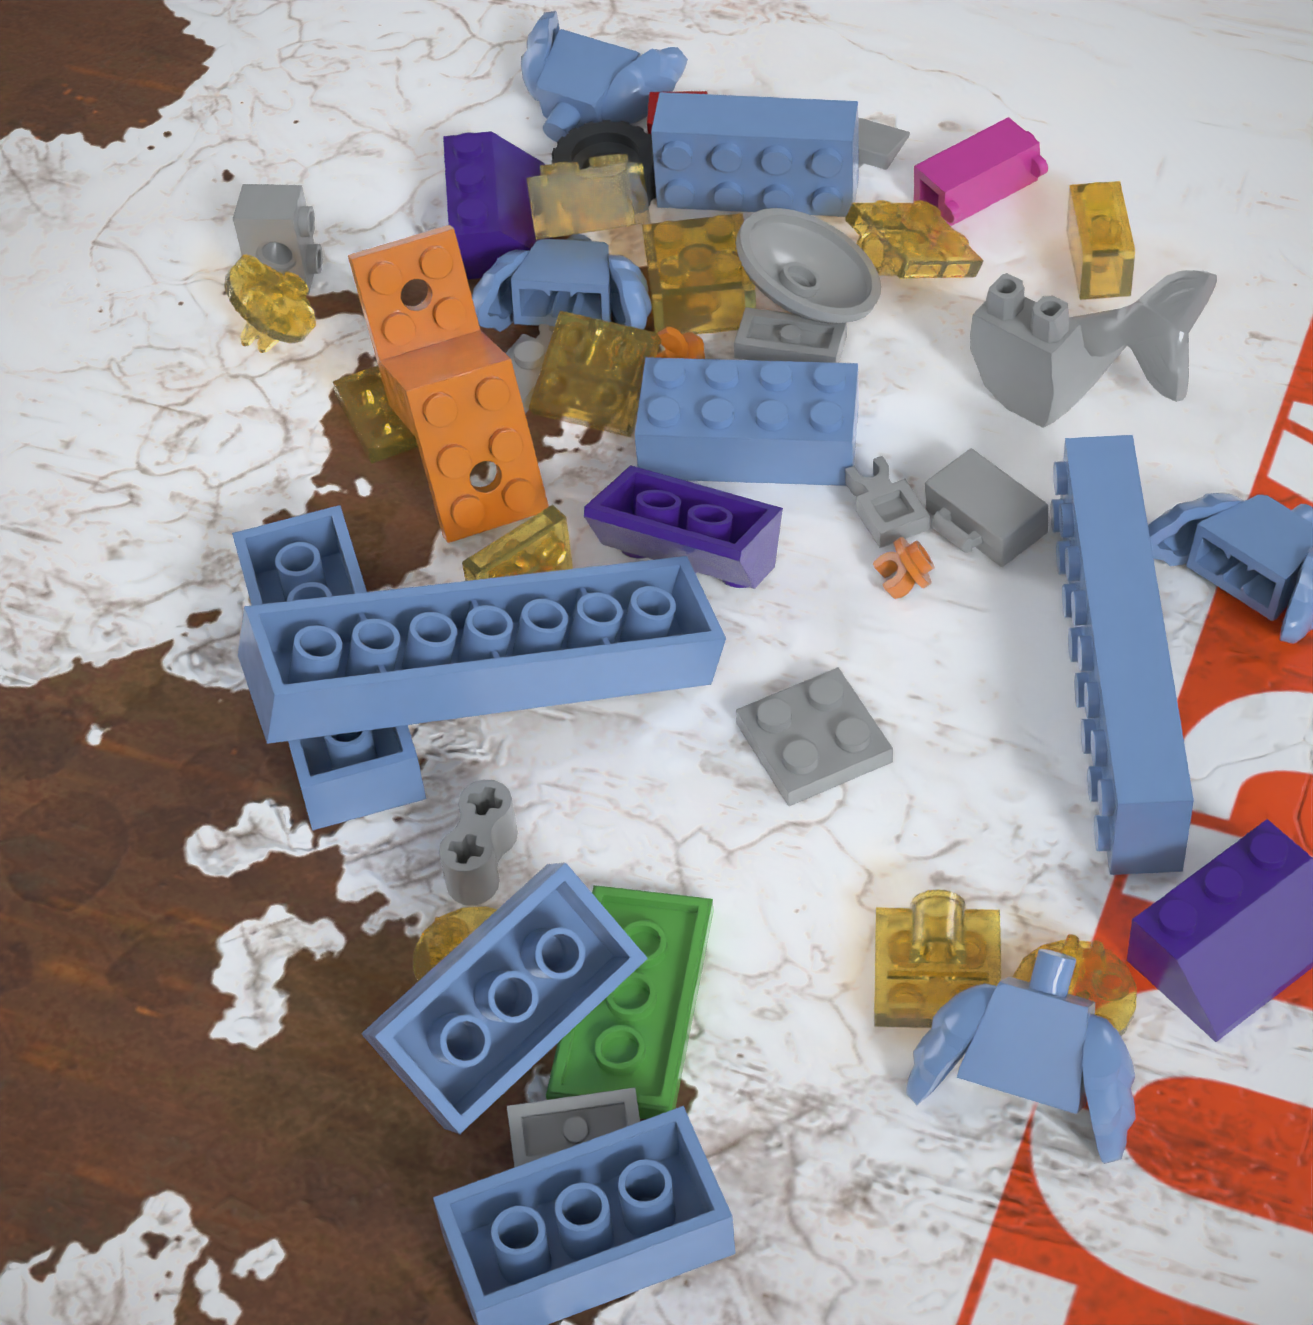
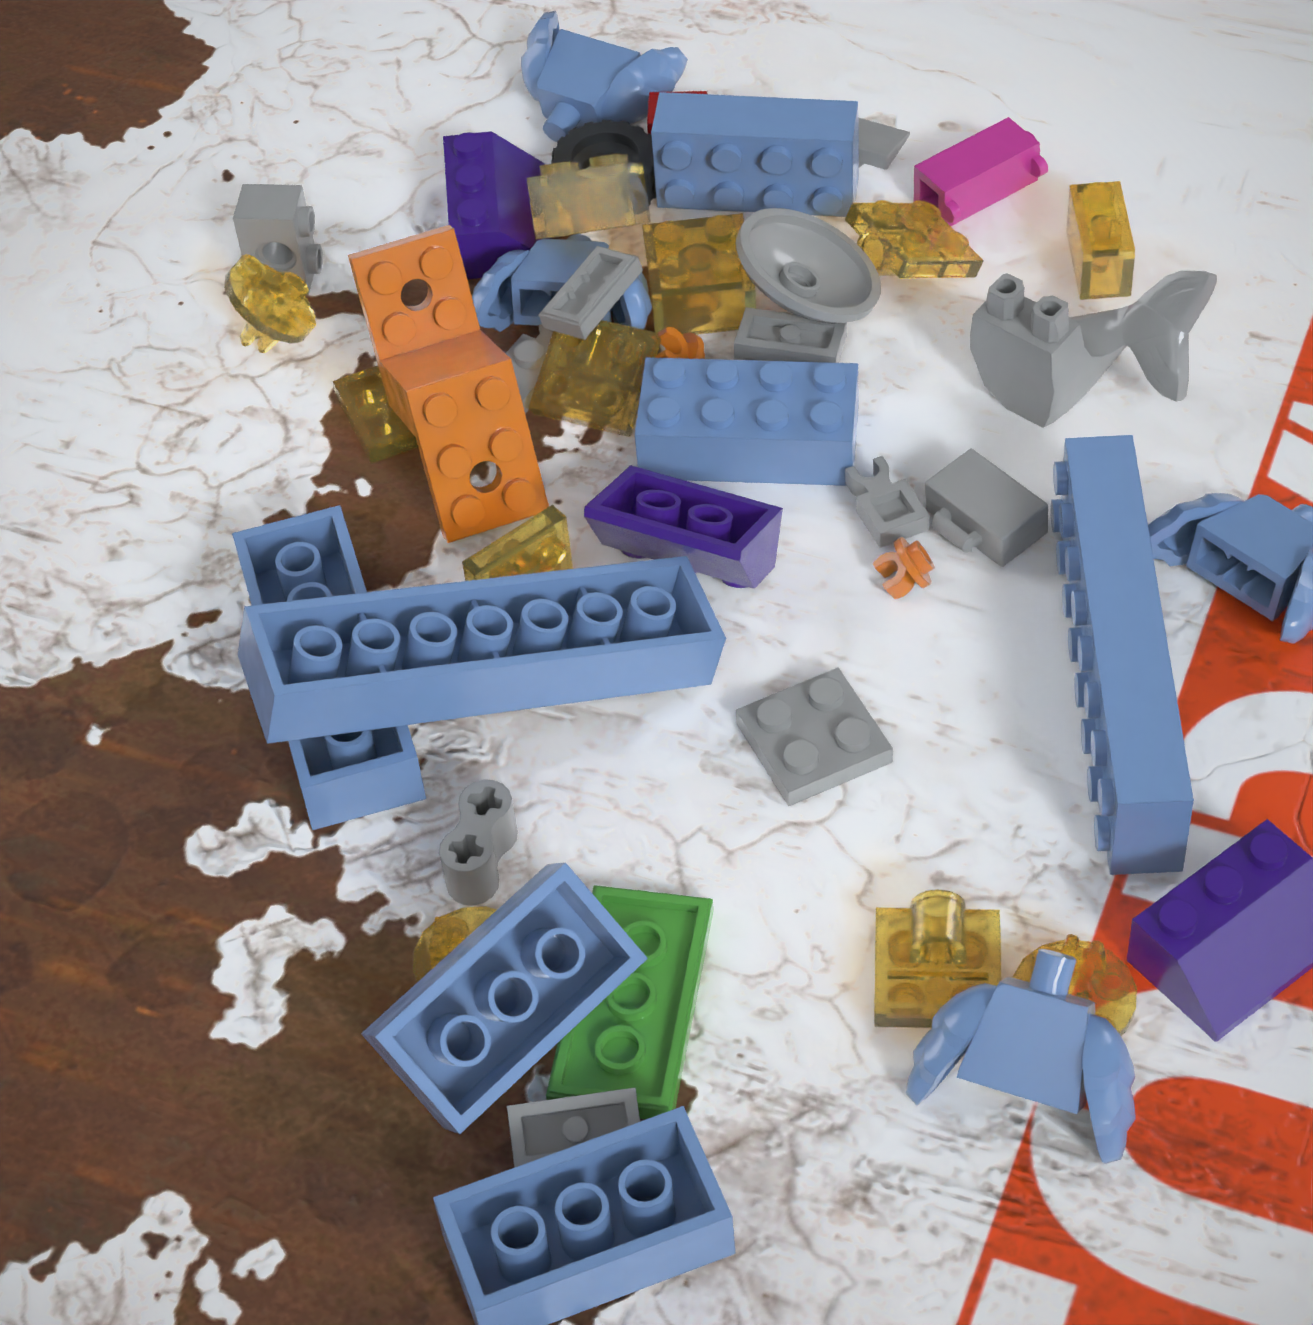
(590, 292): none -> light grey plate

